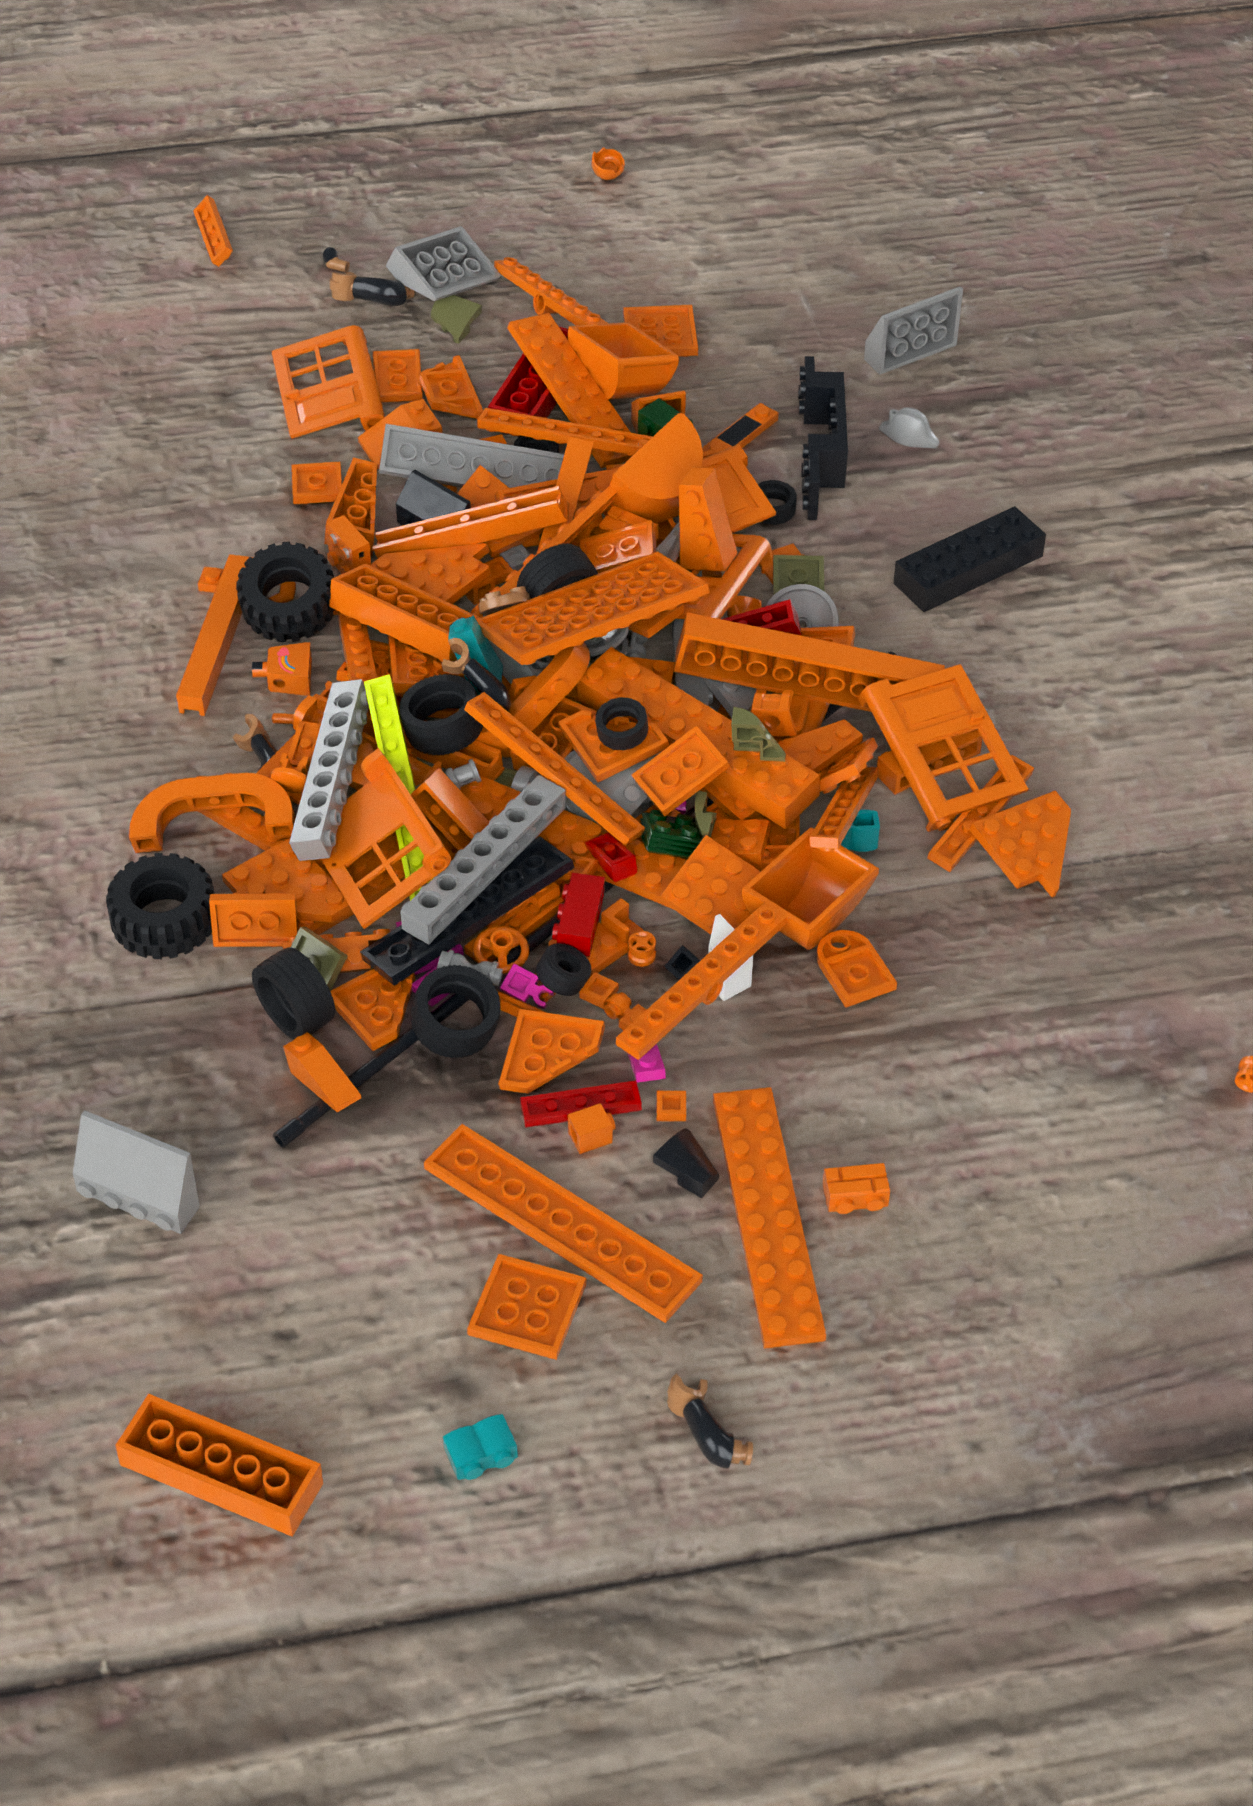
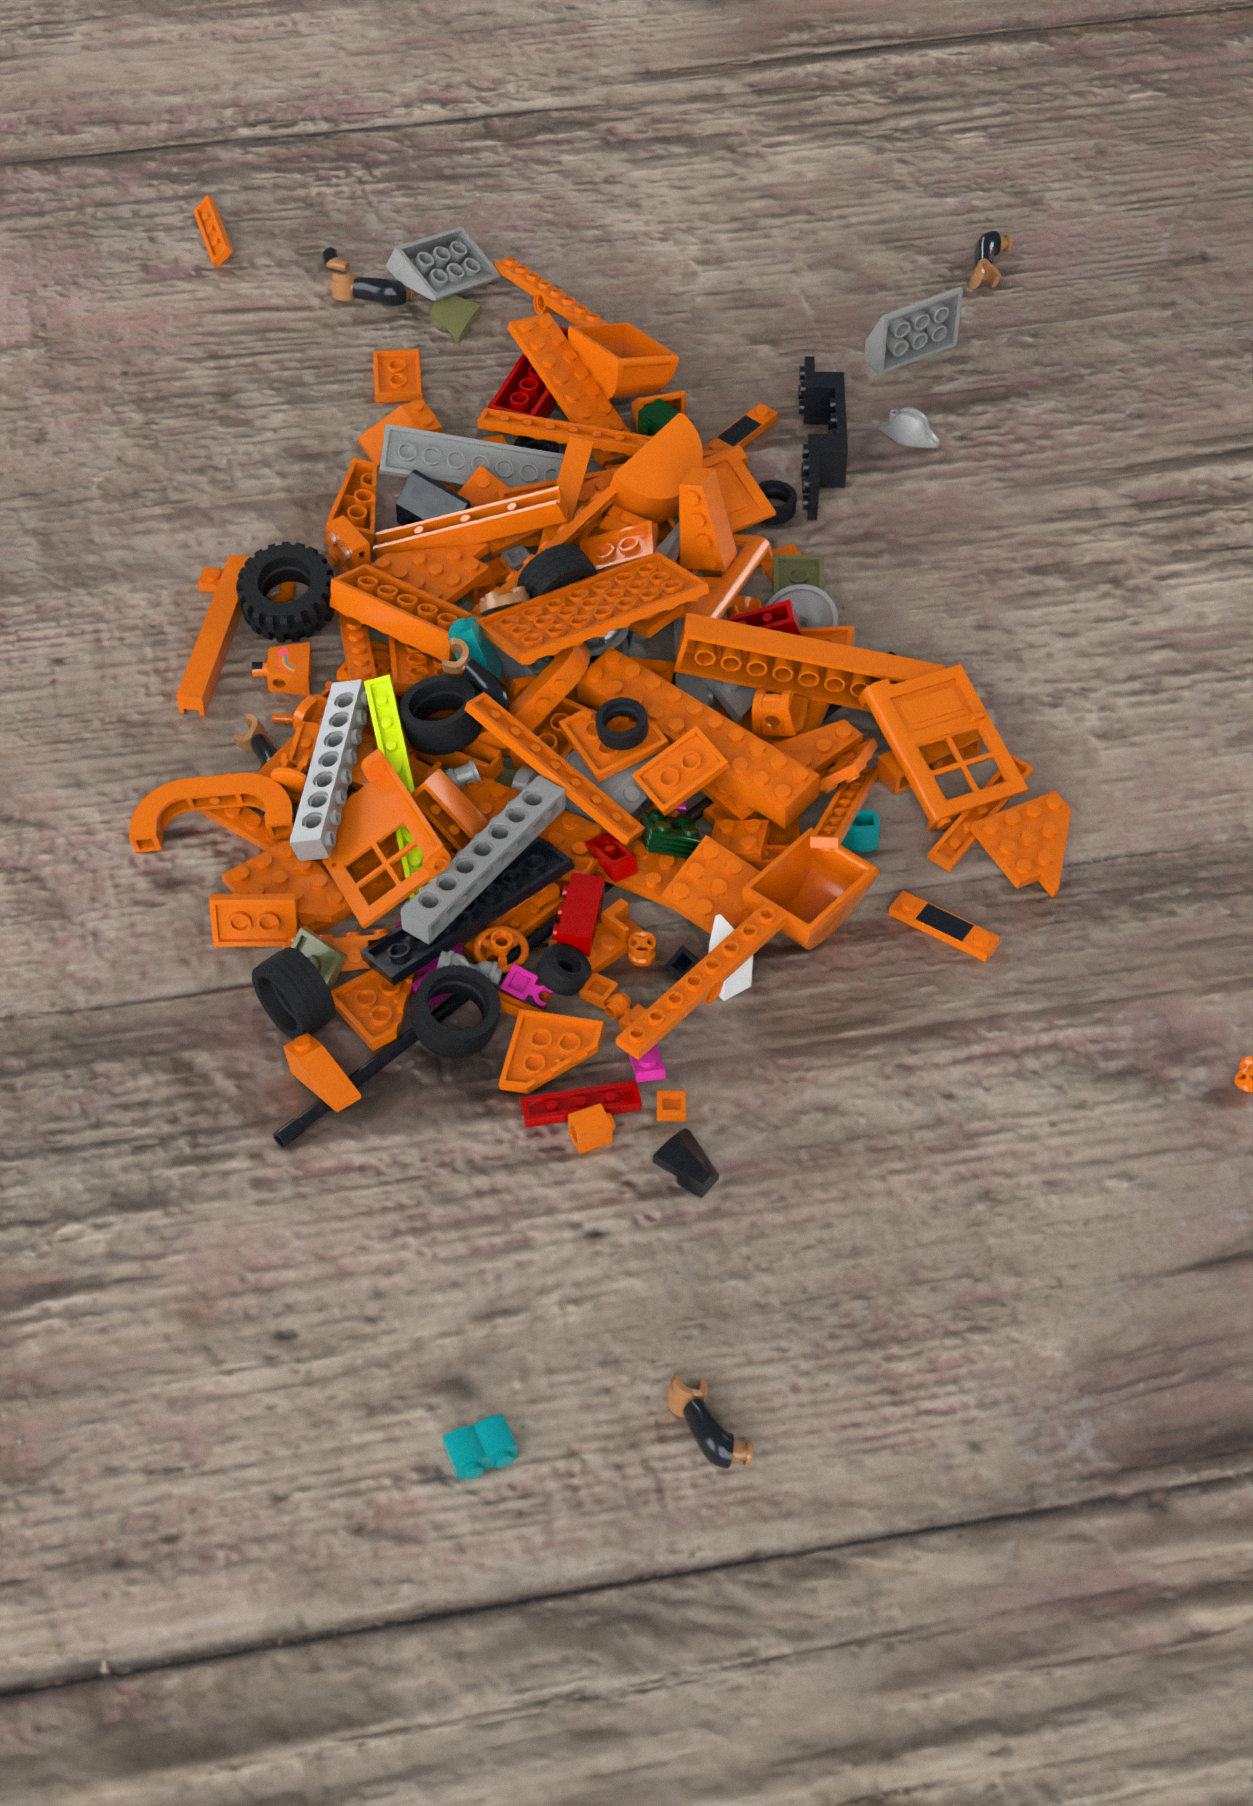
(135, 1173): light grey slope -> none
(155, 880): black tyre -> none
(220, 1464): orange brick -> none
(316, 482): orange plate -> none
(332, 400): orange door -> none
(451, 389): orange wing -> none
(527, 1306): orange plate -> none
(564, 1223): orange plate -> none
(607, 163): orange hair -> none
(668, 325): orange plate -> none
(703, 819): olive slope -> none
(752, 735): olive slope -> none
(768, 1219): orange plate -> none
(854, 970): orange plate -> none
(856, 1188): orange brick -> none
(944, 926): none -> orange plate
(969, 559): black brick -> none
(988, 246): none -> piece

